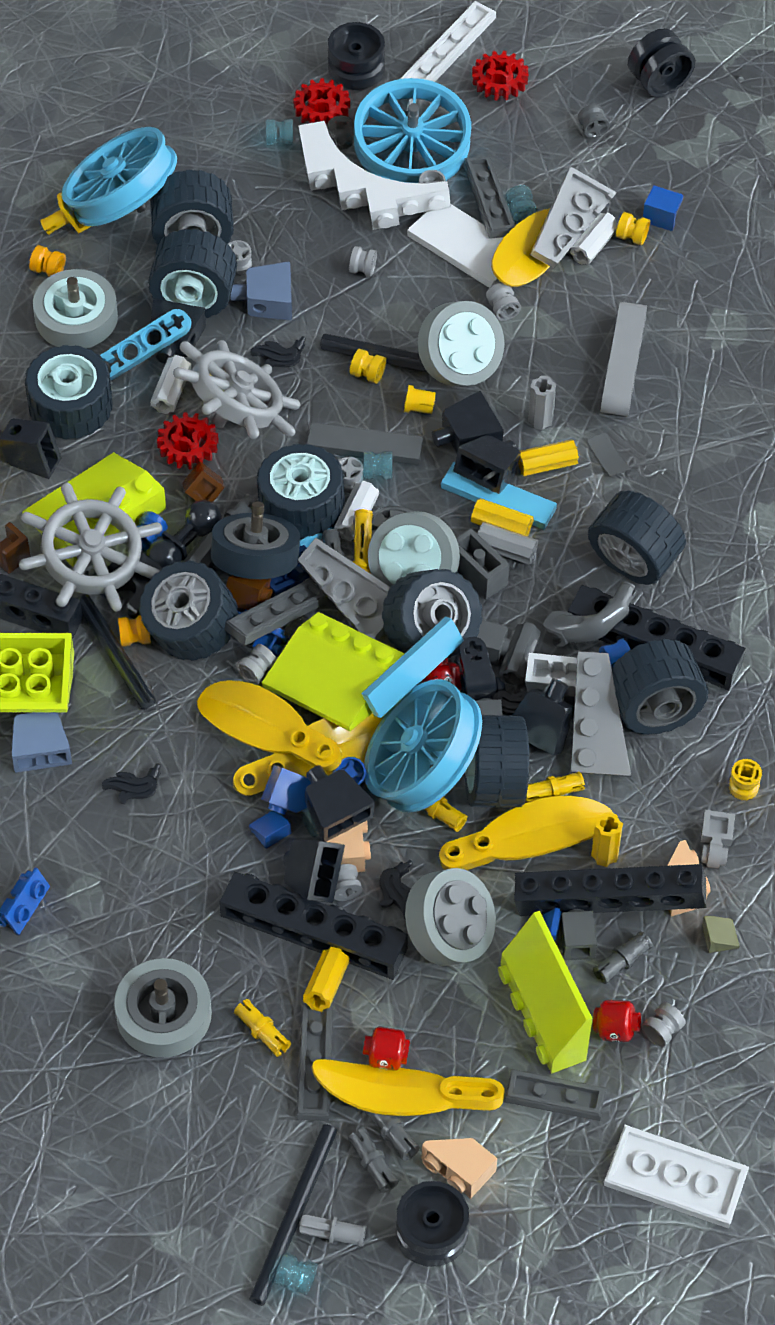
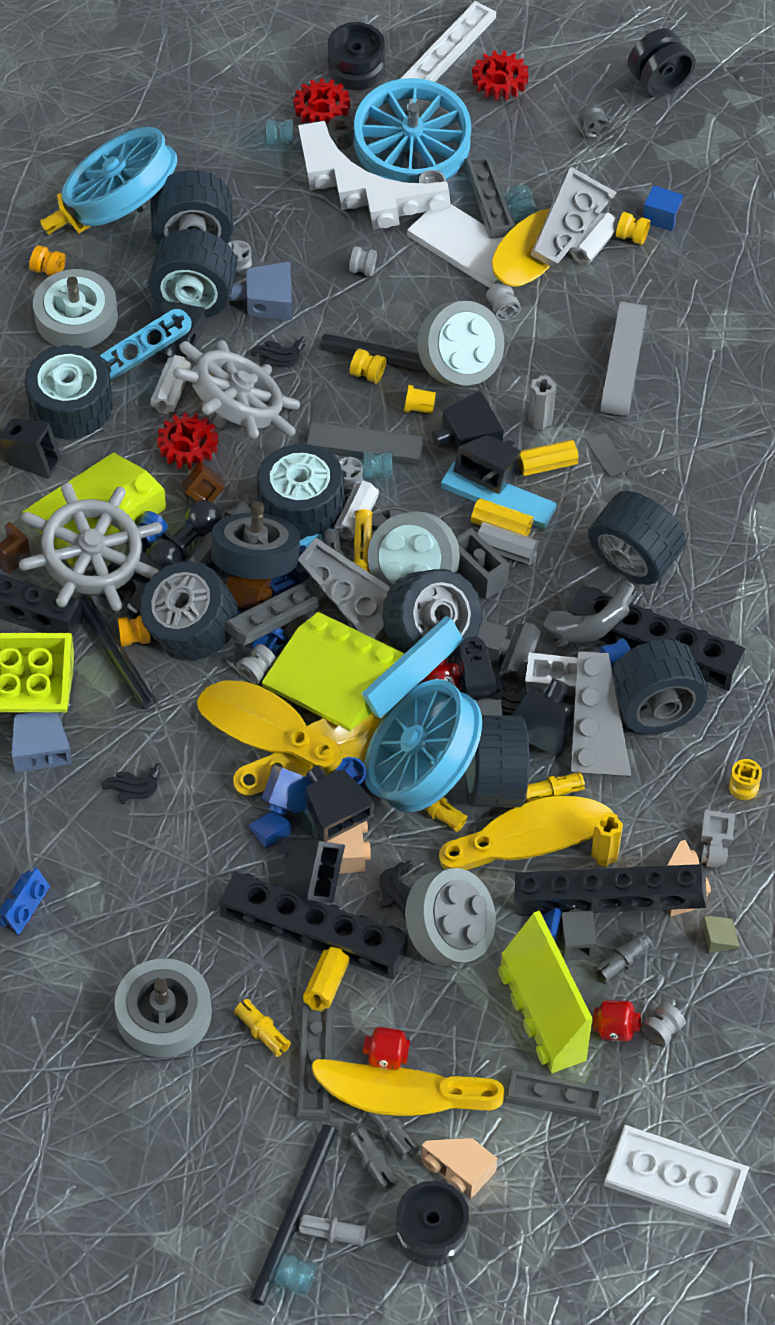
(347, 885): light grey wheel -> none

